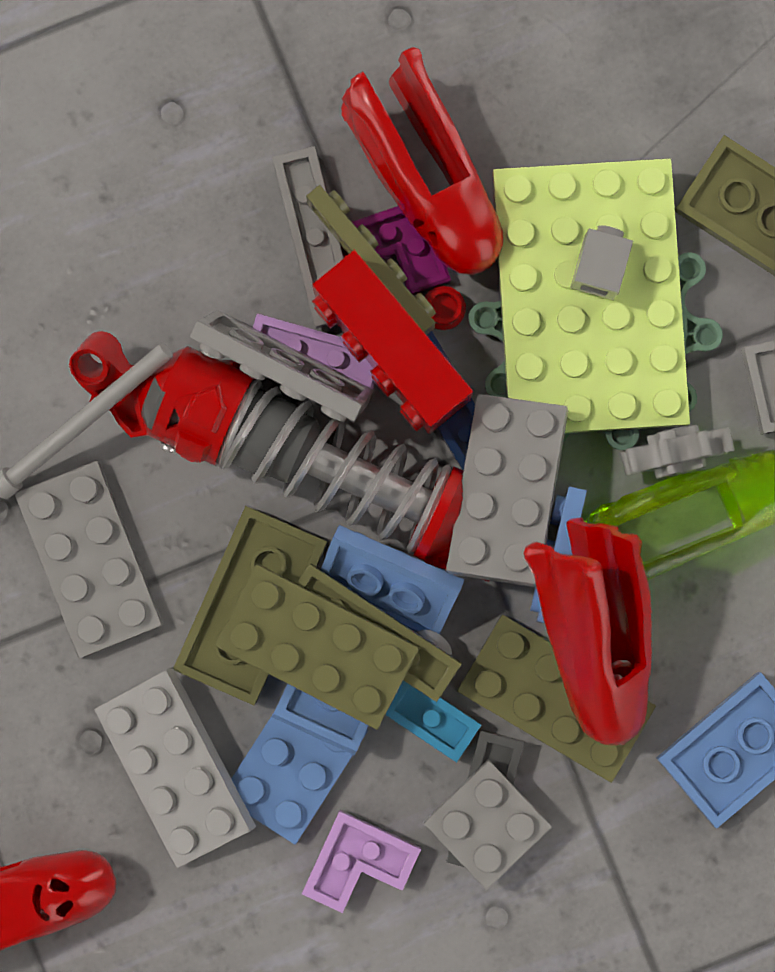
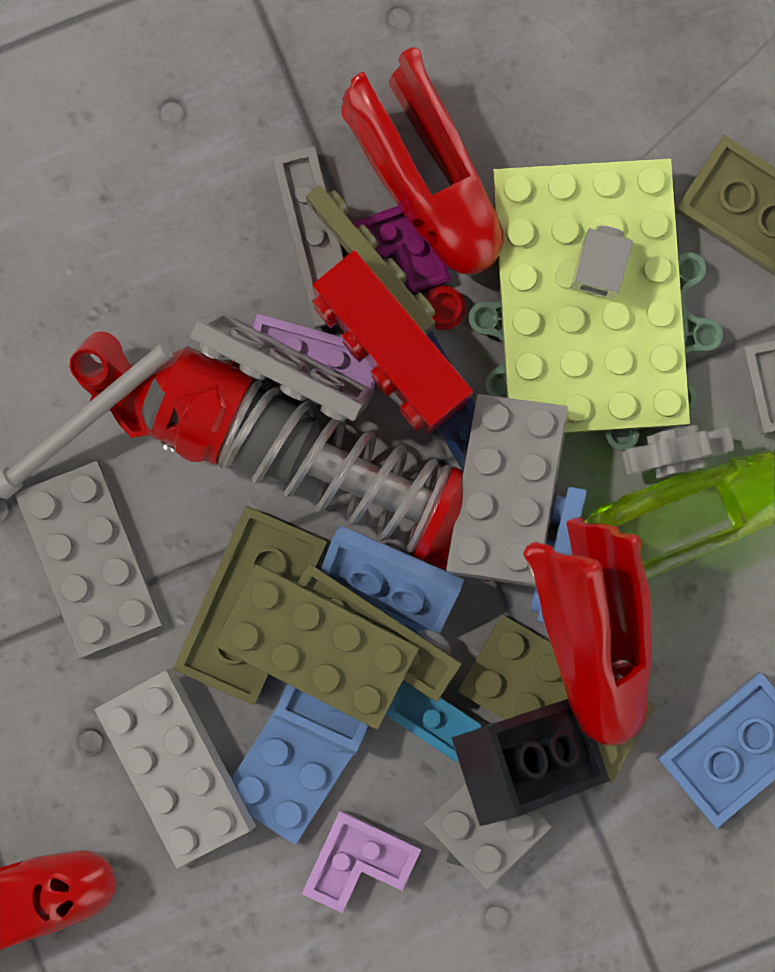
(528, 762): none -> black slope

